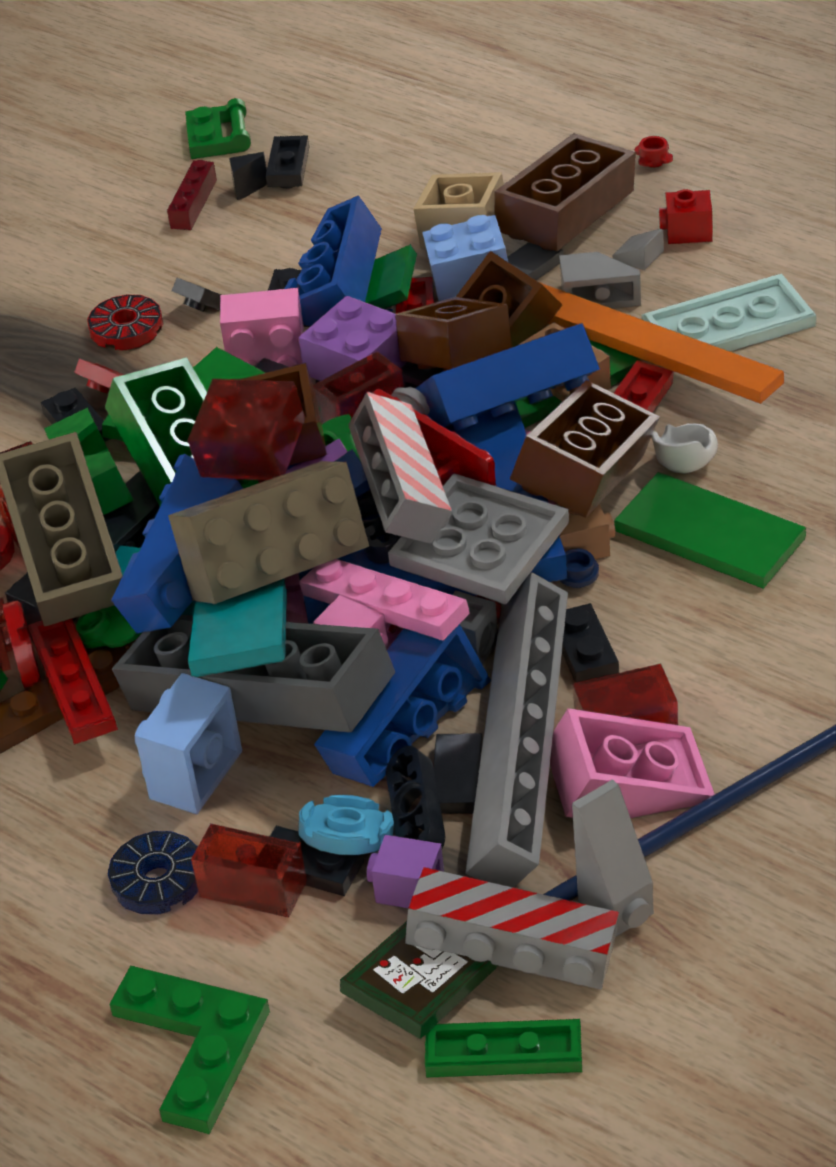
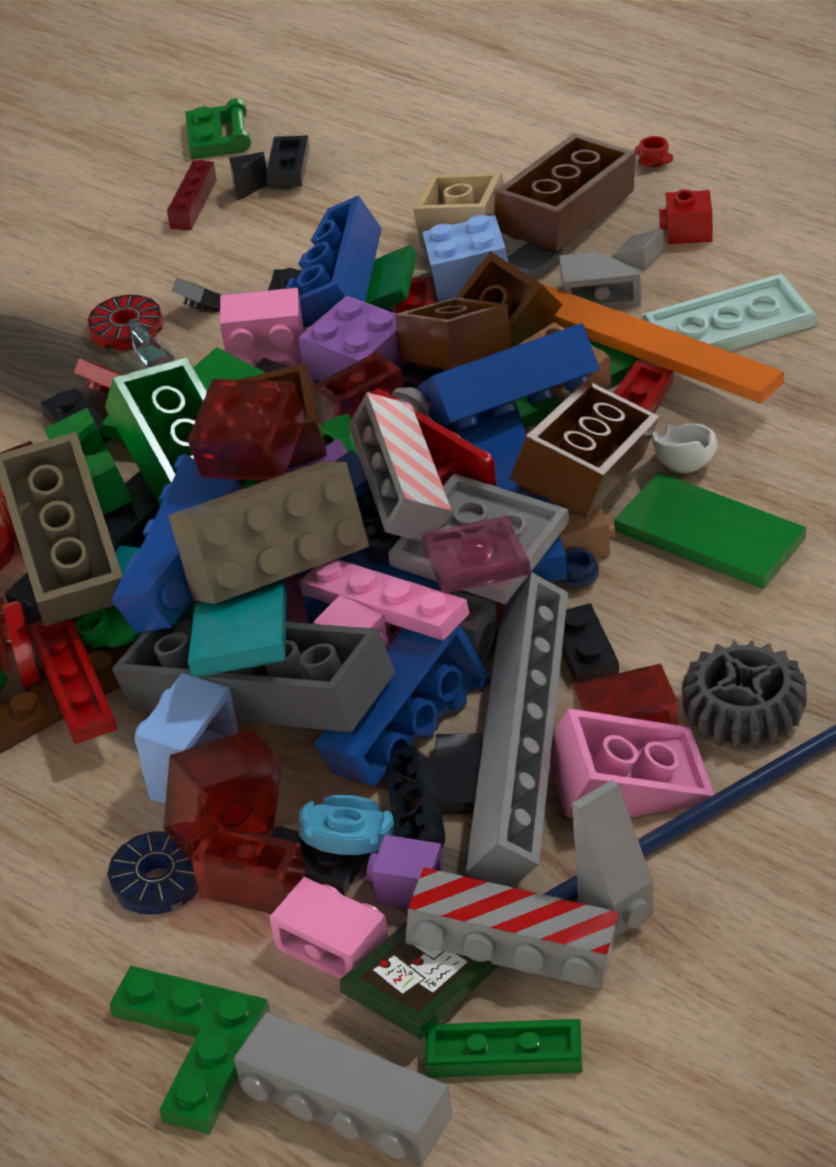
(148, 346): none -> clear light blue slope
(222, 784): none -> clear red brick
(326, 928): none -> bright pink brick
(343, 1088): none -> light grey brick
(475, 554): none -> clear pink tile
(744, 694): none -> dark grey gear

